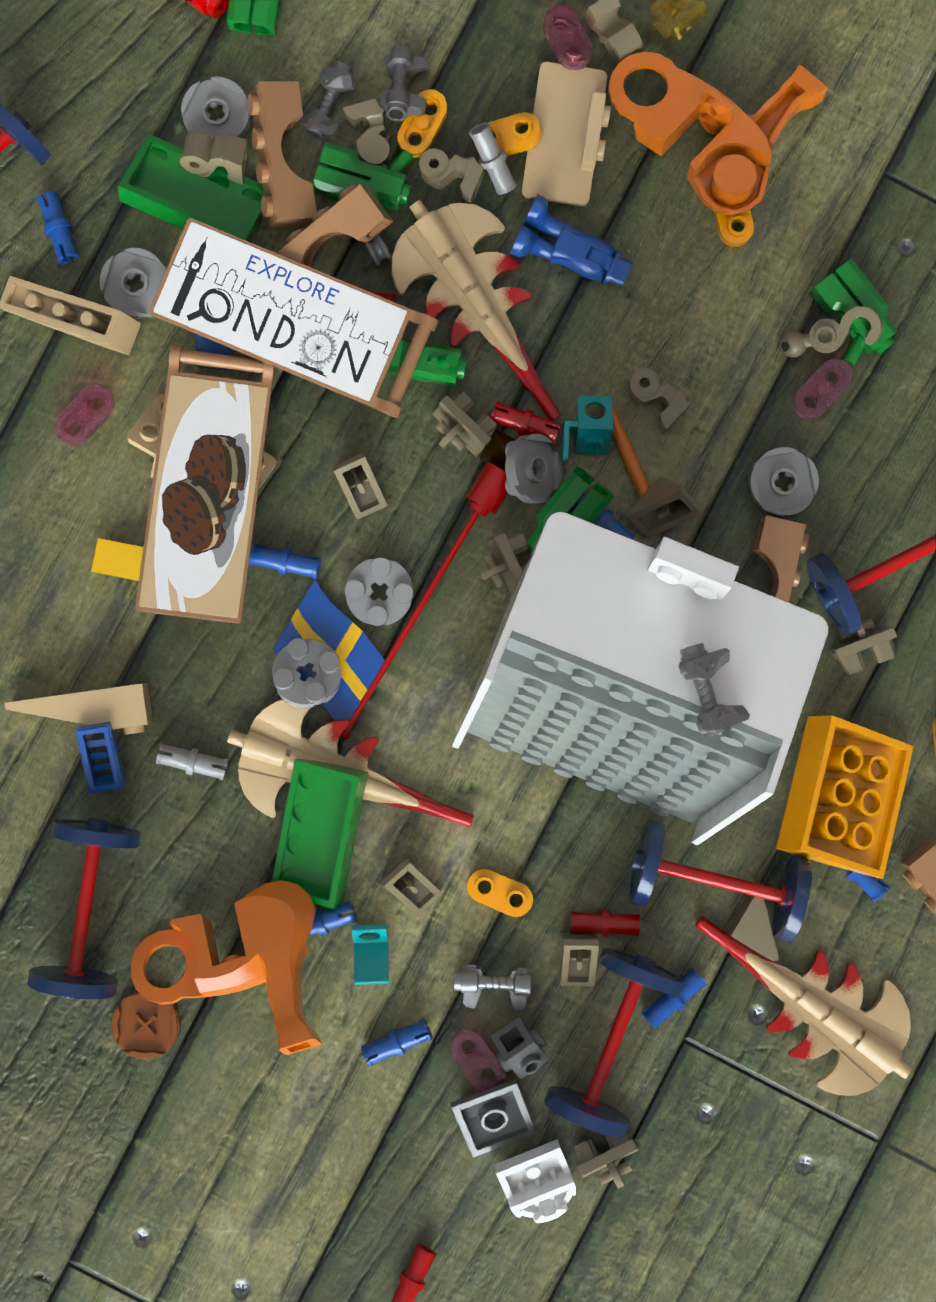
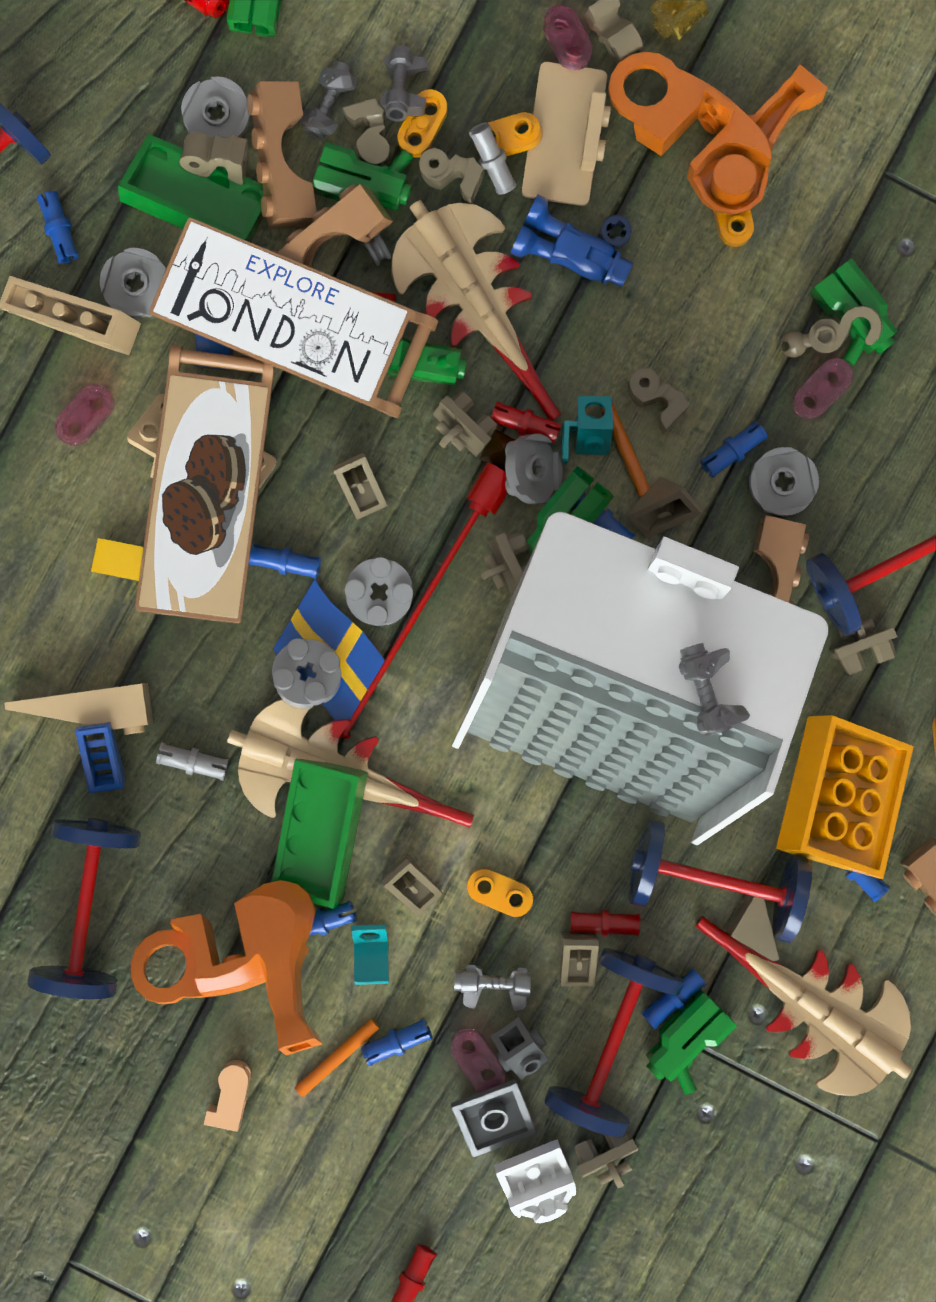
(145, 1027): dark orange tile -> none
(234, 1087): none -> light nougat leg
(337, 1057): none -> orange bar
(612, 222): none -> dark blue bush
(685, 1036): none -> green piece
(733, 449): none -> blue pin

